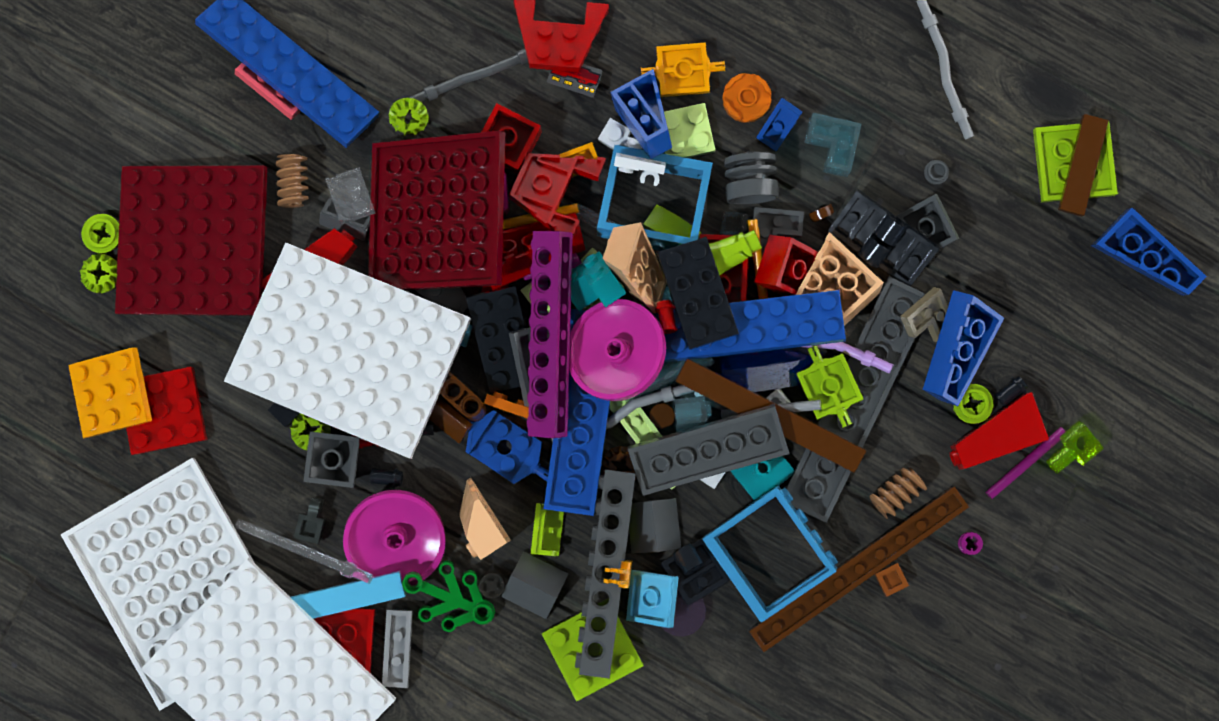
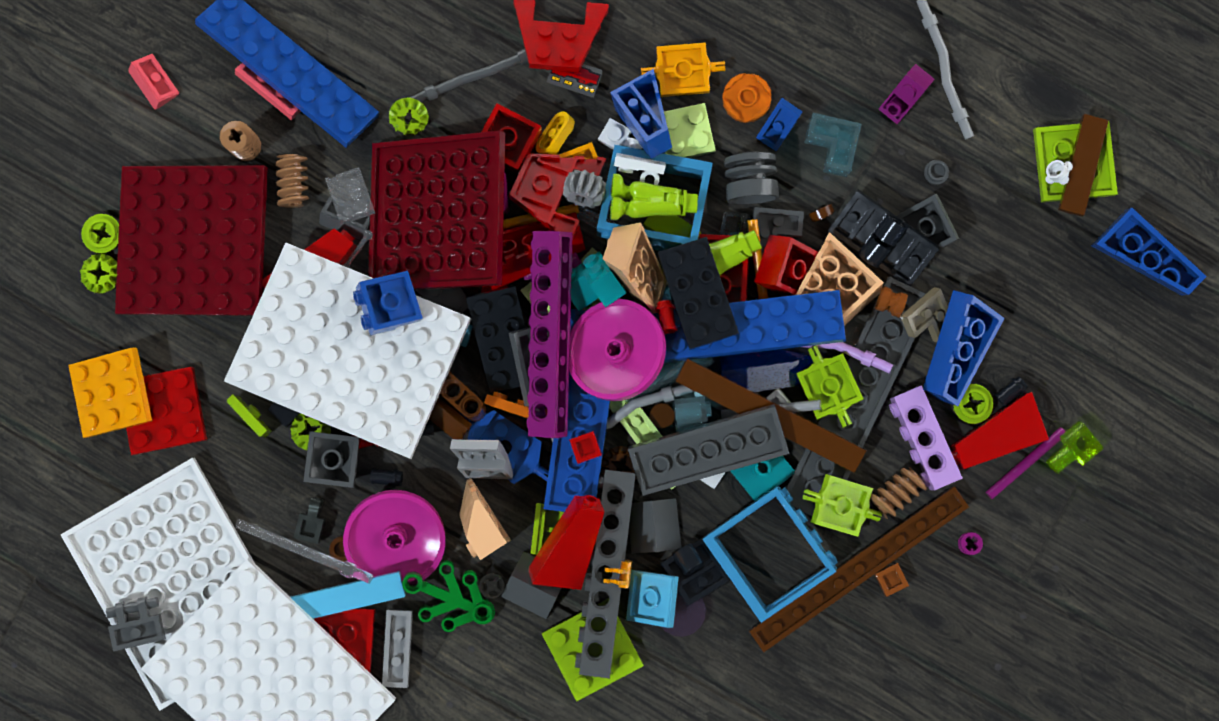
(135, 632): none -> dark grey plate
(153, 81): none -> coral slope
(240, 140): none -> medium nougat piece
(250, 415): none -> lime plate
(337, 550): none -> reddish brown tile
(367, 235): none -> clear hinge
(387, 303): none -> blue plate
(482, 459): none -> light grey slope
(555, 134): none -> yellow plate
(569, 547): none -> red slope
(584, 188): none -> light grey gear
(585, 447): none -> red plate
(649, 200): none -> lime piece
(842, 505): none -> lime plate
(891, 301): none -> dark orange wheel
(906, 94): none -> magenta slope
(947, 471): none -> lavender brick
(1053, 170): none -> white plate

